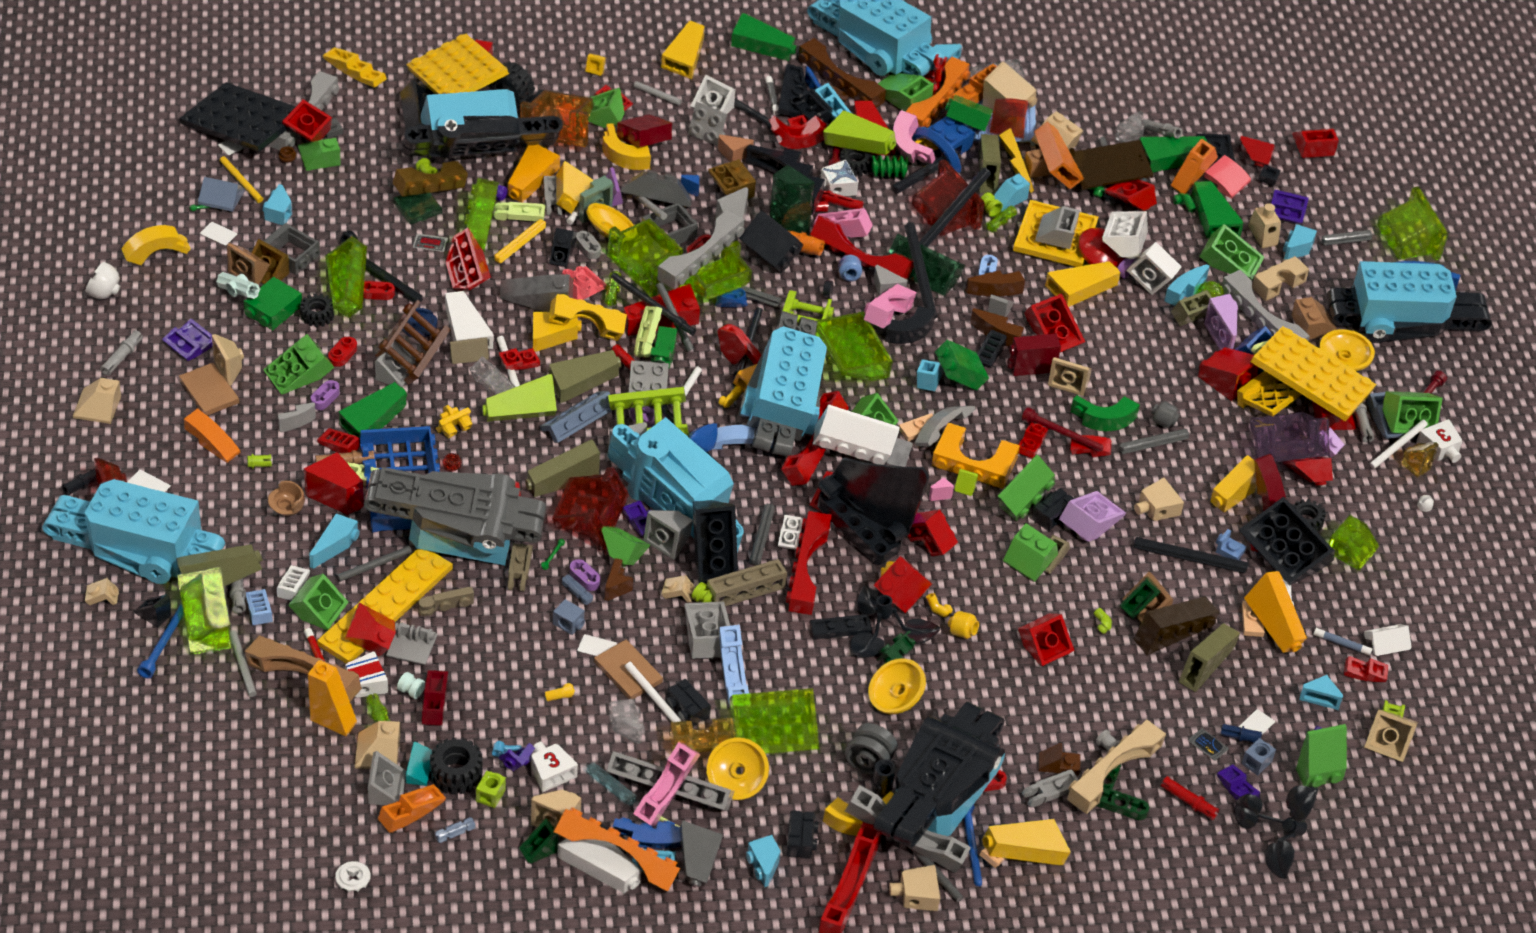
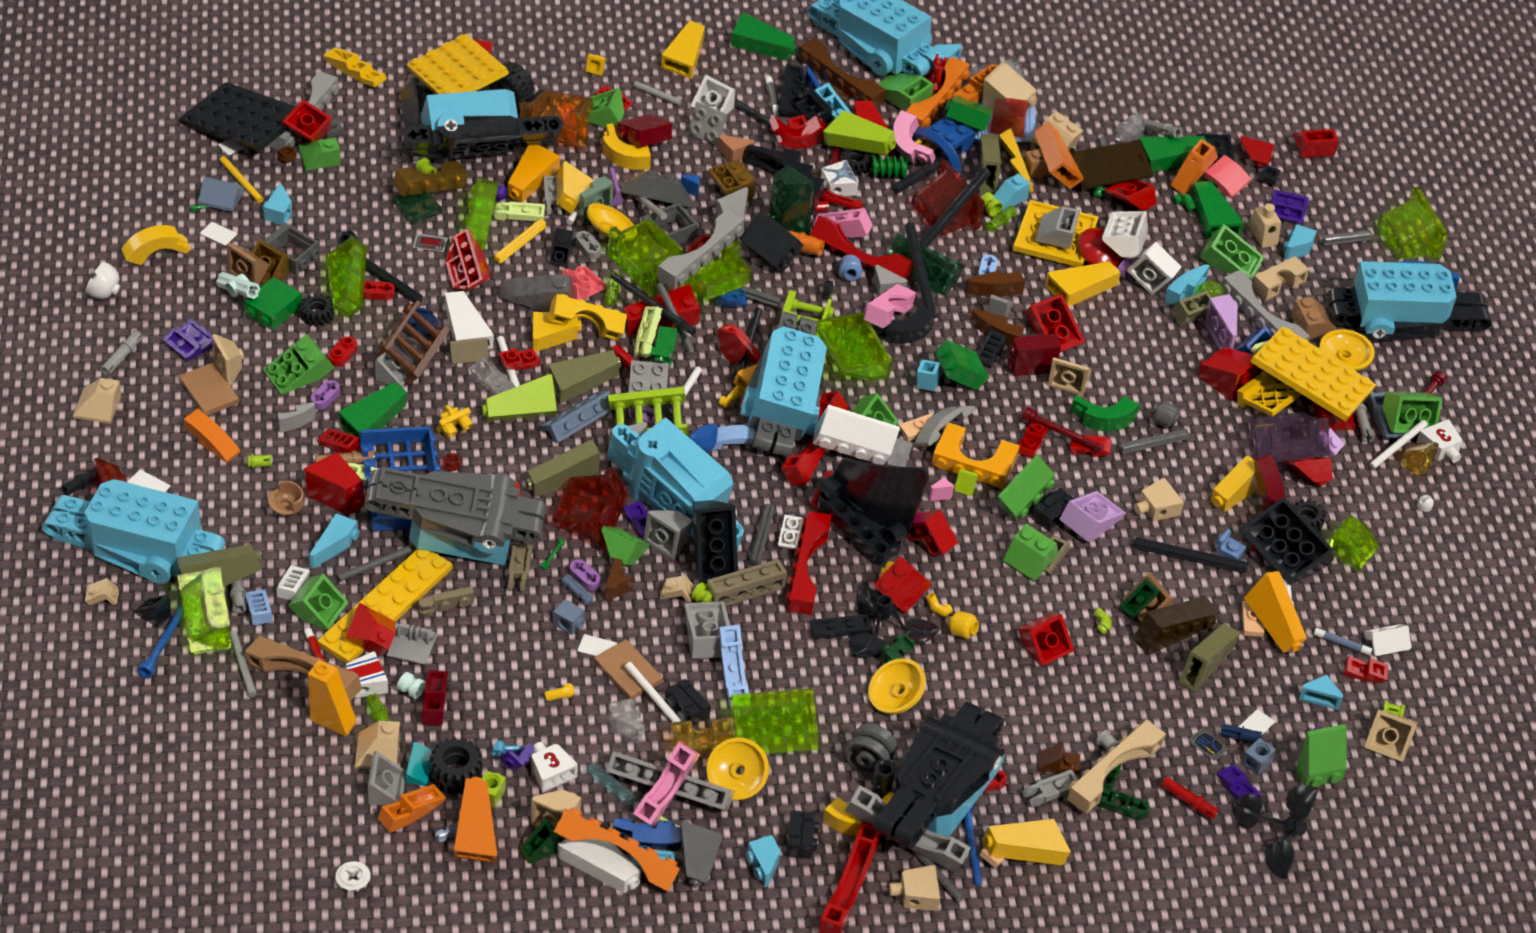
(475, 828): none -> orange slope

